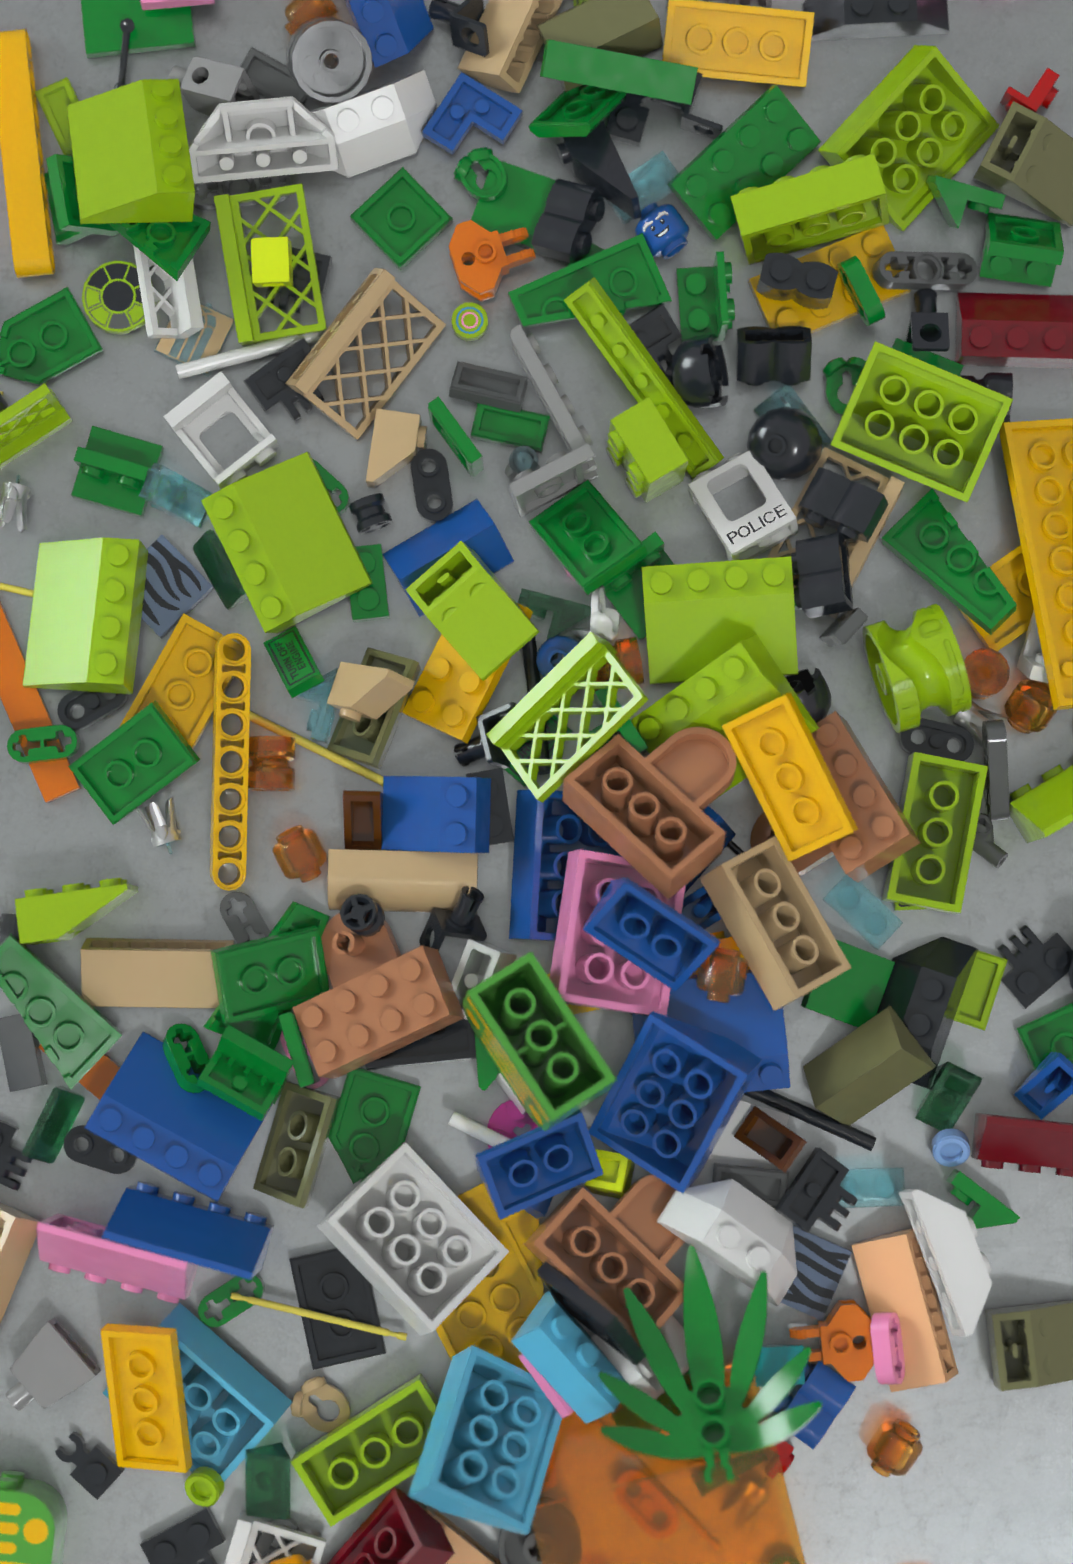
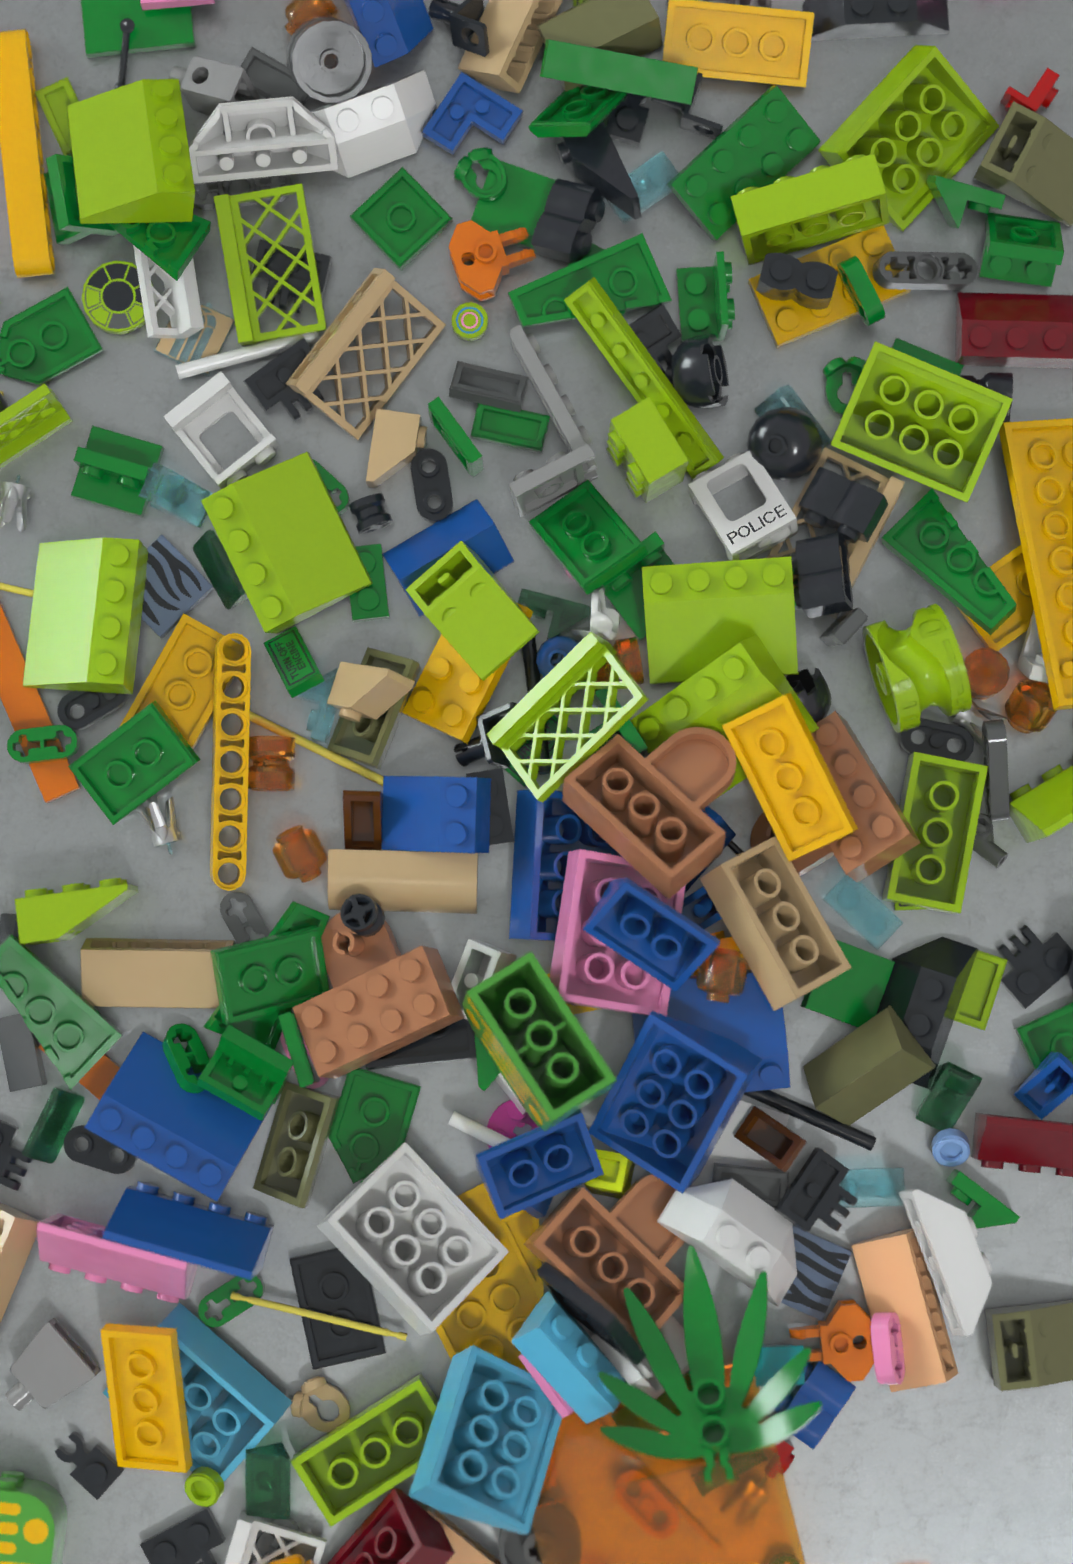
(271, 262): neon yellow panel -> none
(458, 923): black bracket -> none
(522, 459): clear light blue piece -> none
(663, 230): blue head -> none
(773, 354): black brick -> none
(894, 1448): clear orange head -> none
(926, 327): black bracket -> none

